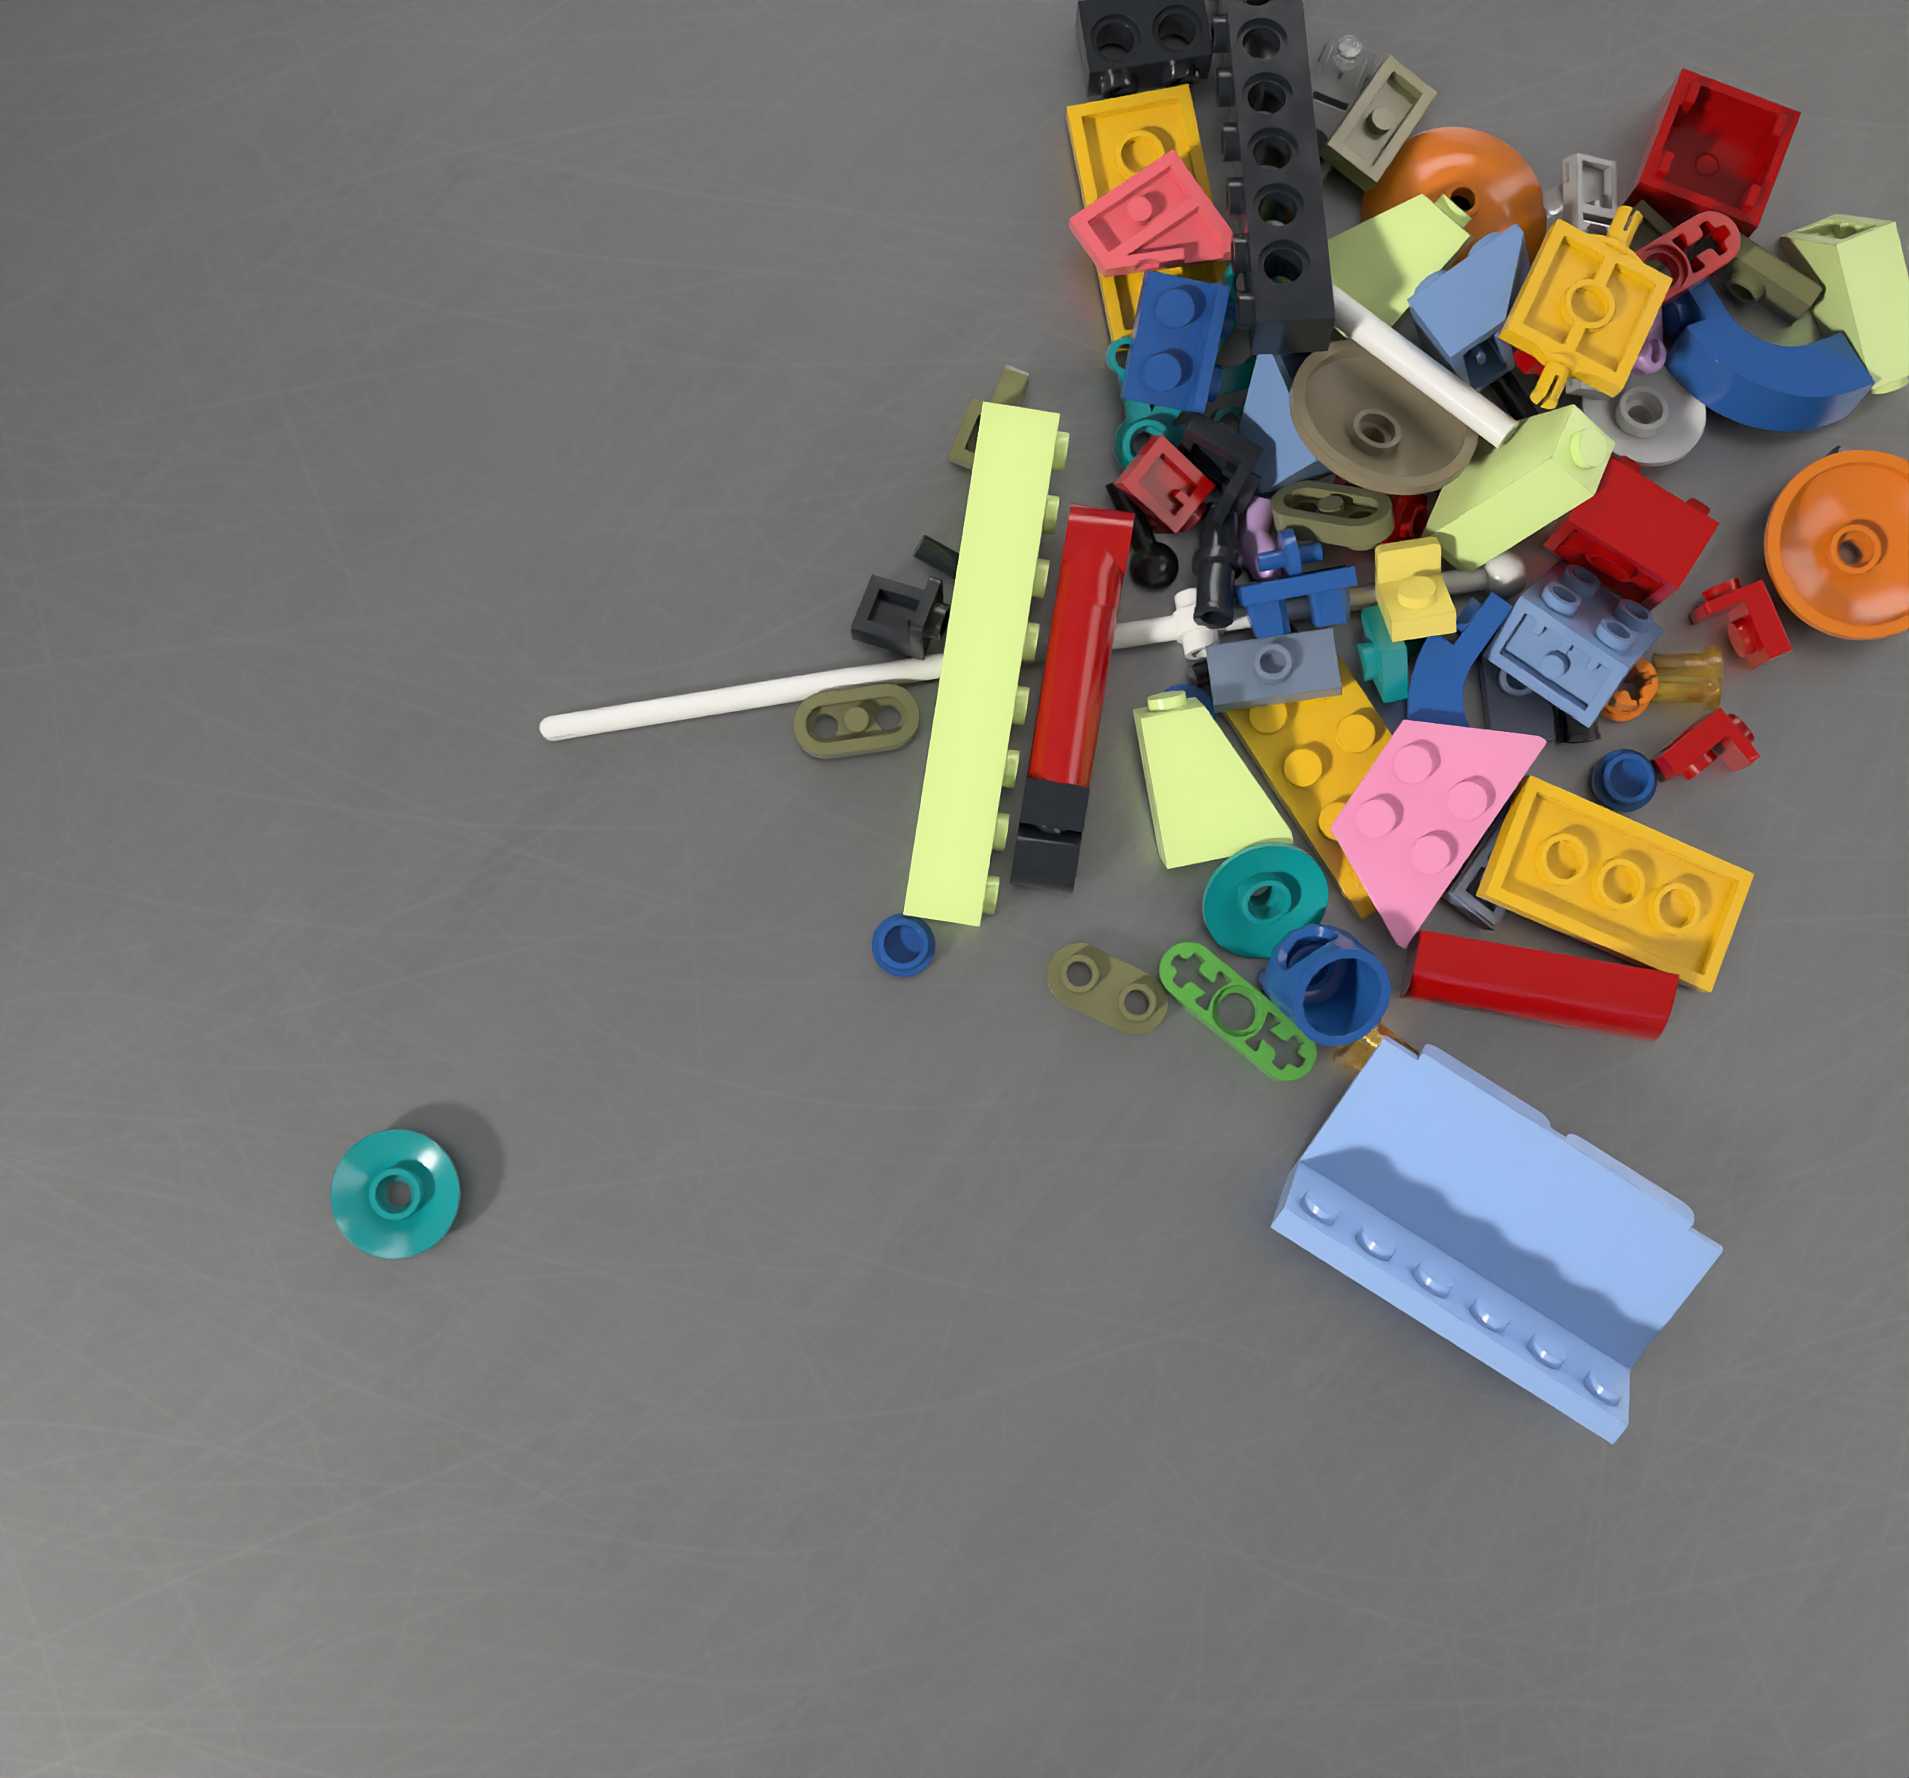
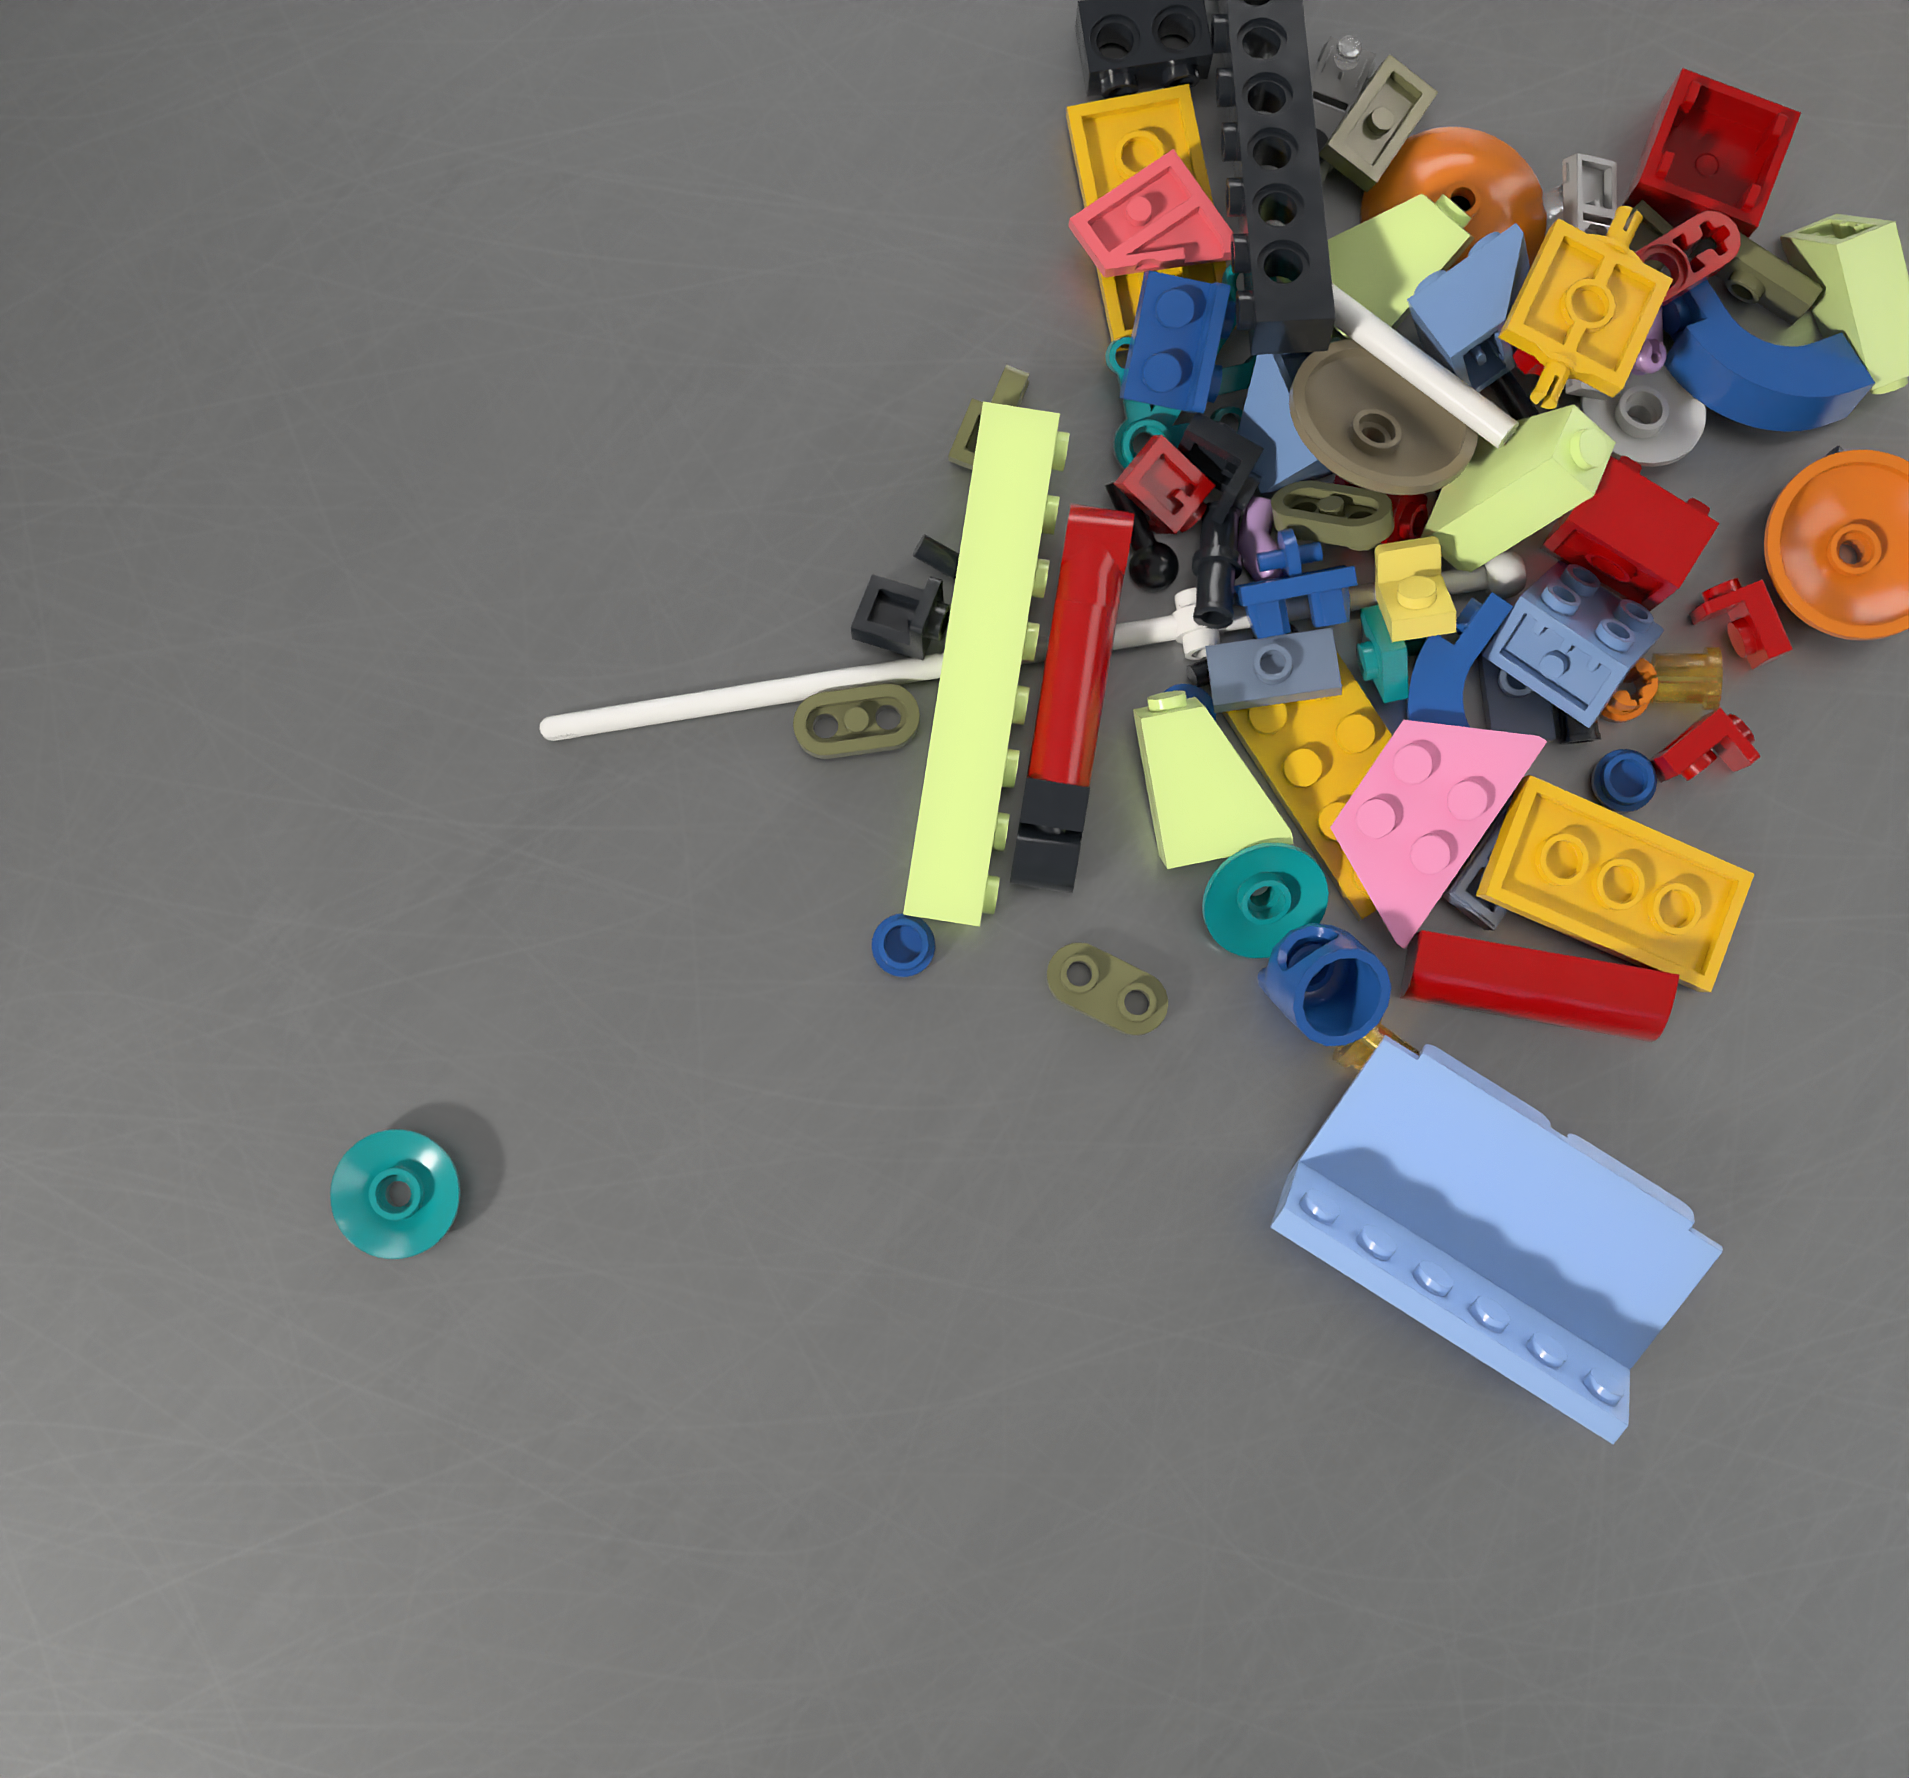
(1208, 970): bright green beam -> none

